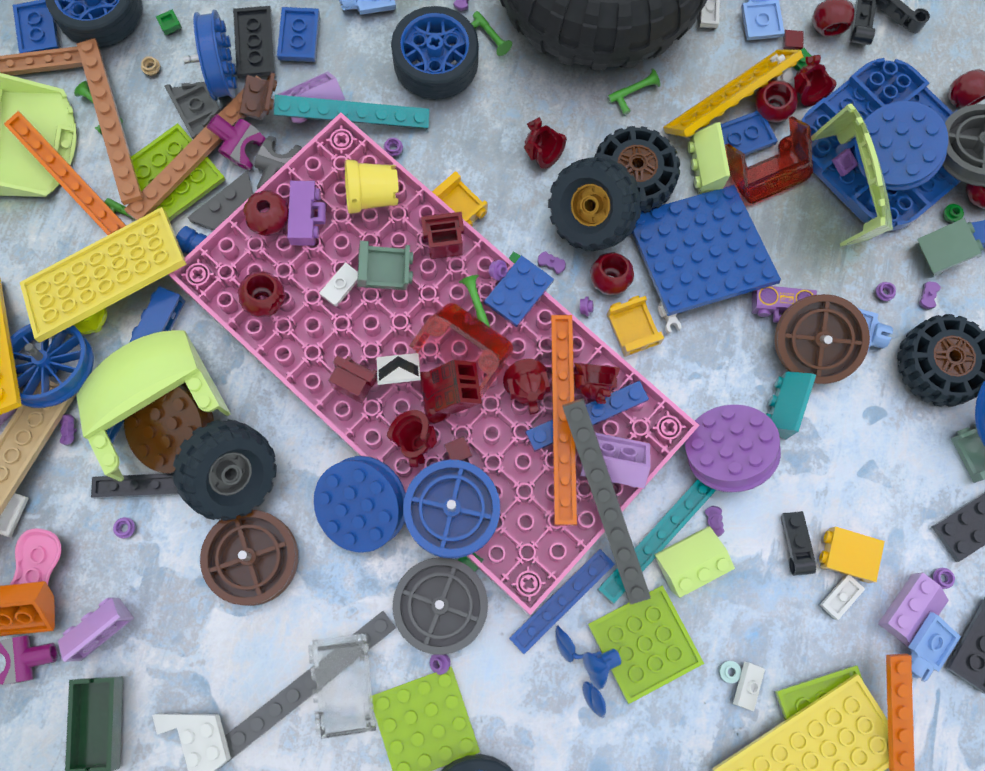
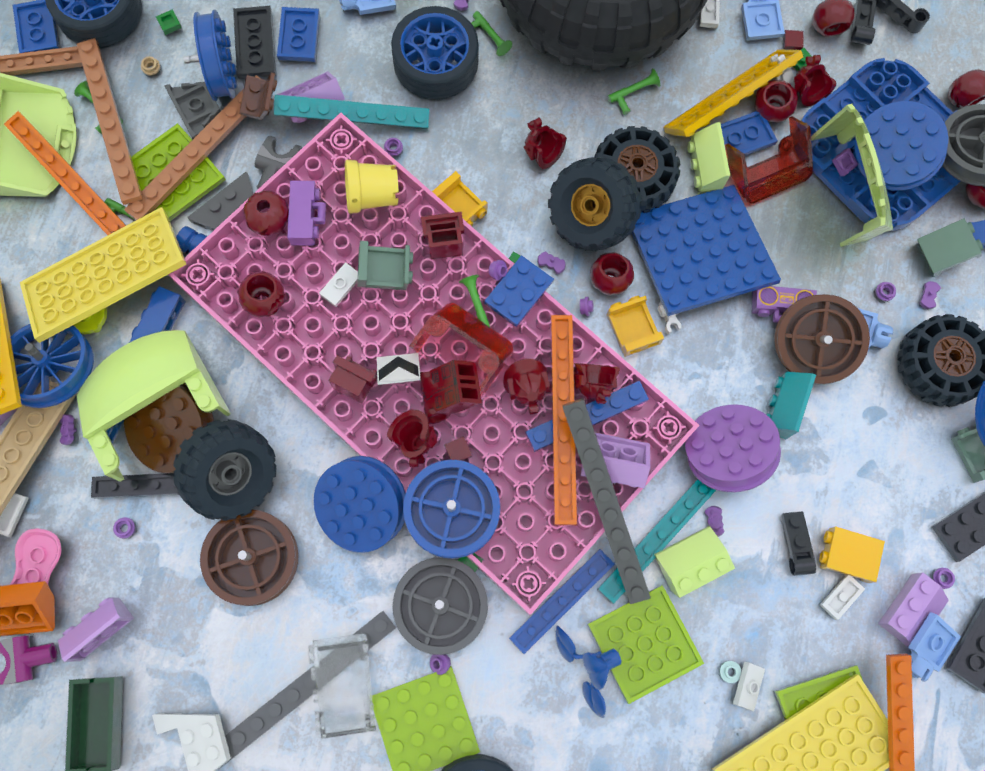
(235, 139): magenta connector -> none
(950, 216): green plate -> none

